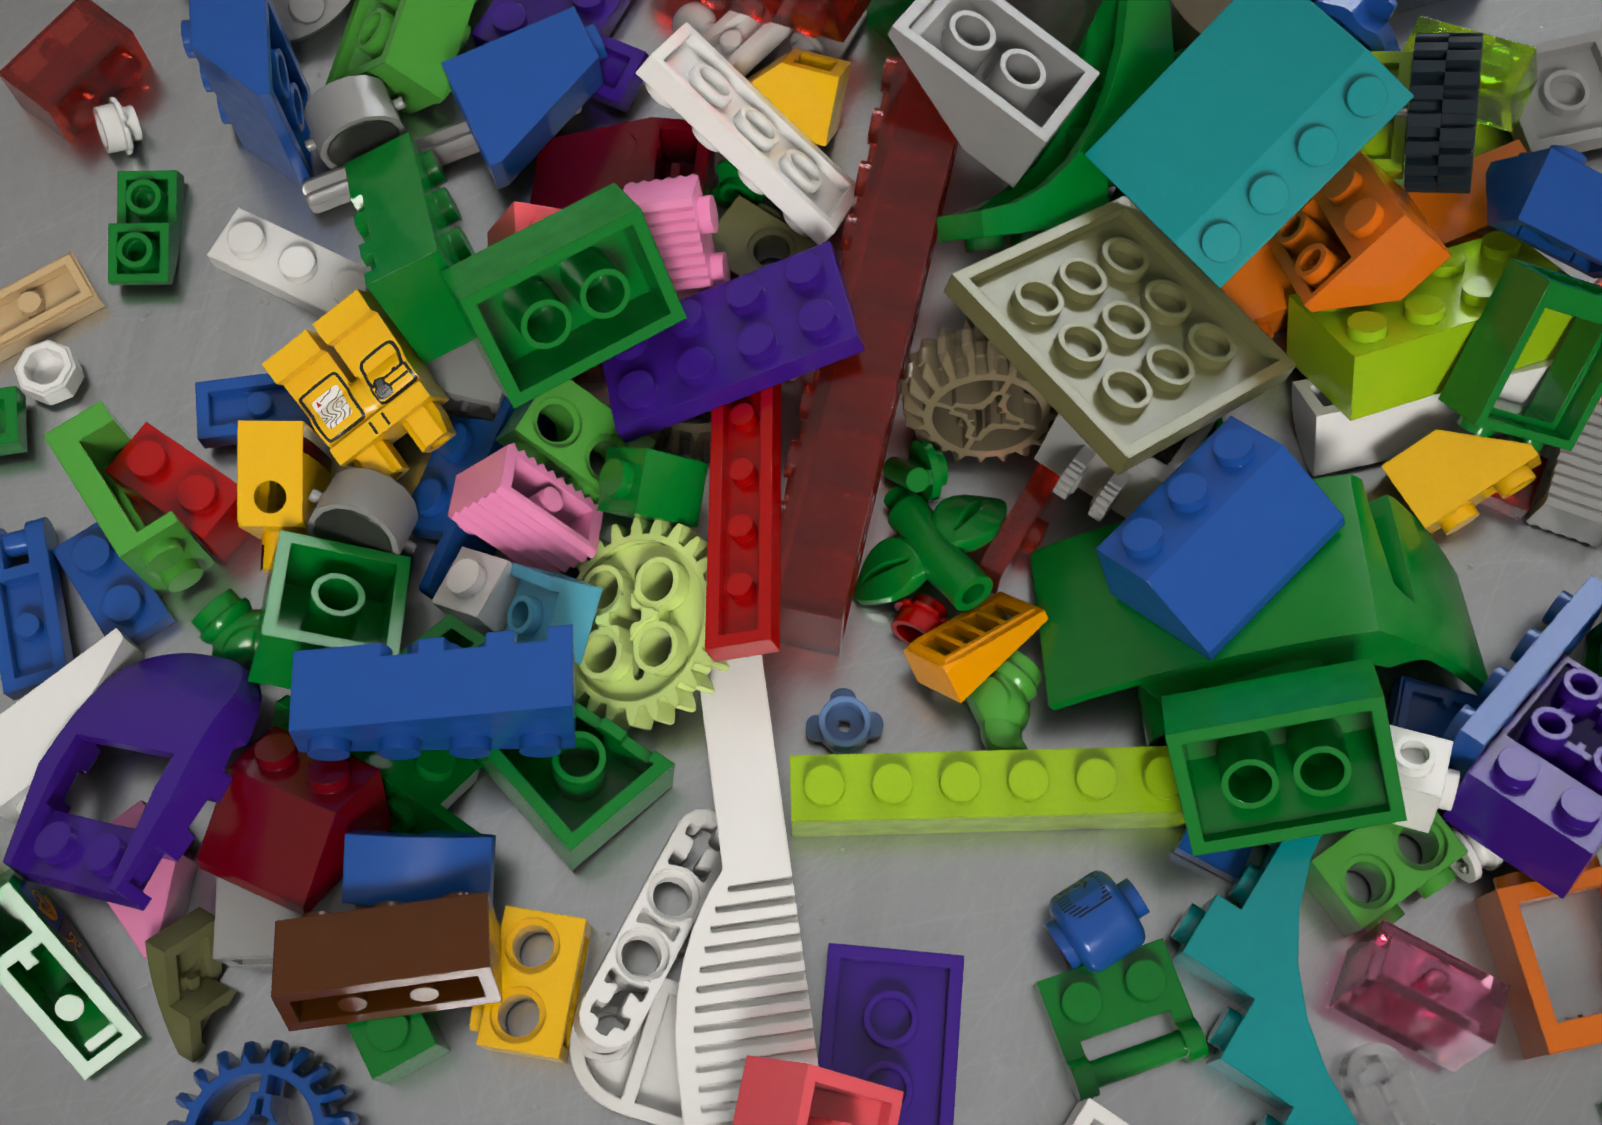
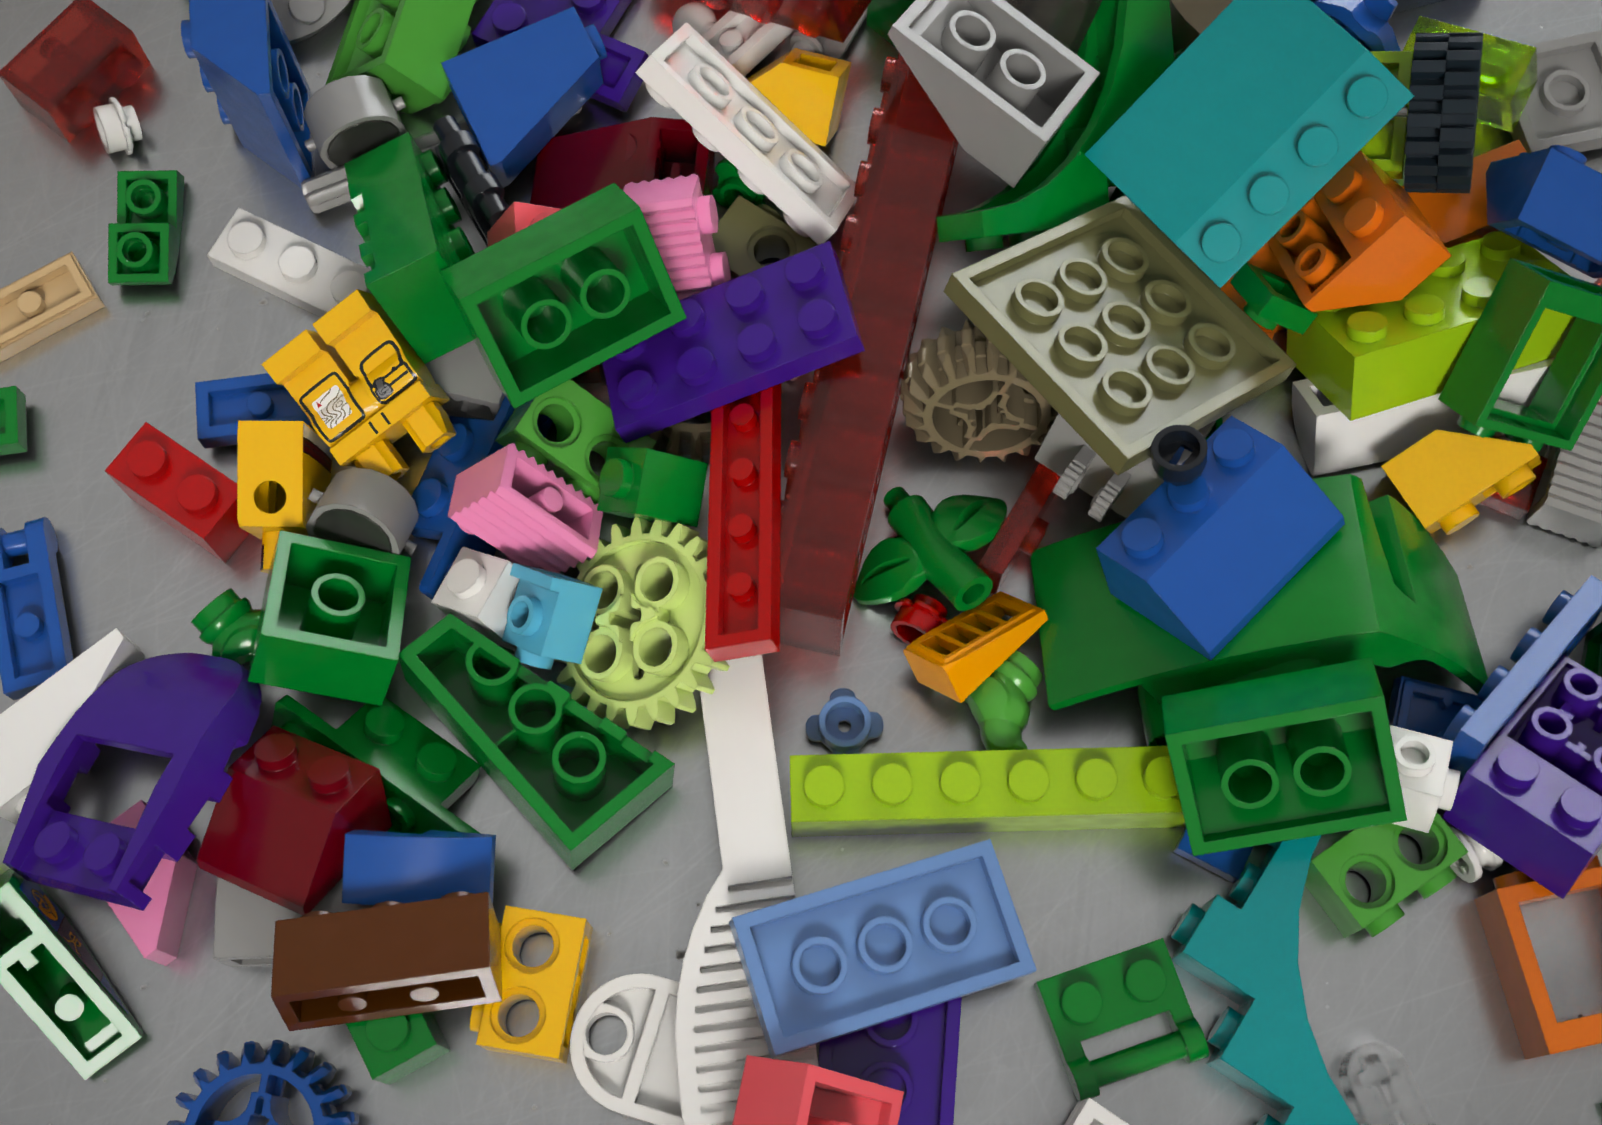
(49, 372): white tile -> none
(111, 587): blue plate -> none
(159, 553): bright green window -> none
(187, 979): olive slope -> none
(436, 698): blue wedge -> none
(472, 183): none -> black plate
(650, 925): white beam -> none
(880, 947): none -> medium blue plate
(922, 472): green plate -> none
(1097, 921): blue head -> none
(1168, 449): none -> black hinge
(1271, 300): none -> green plate
(1420, 996): clear pink brick -> none

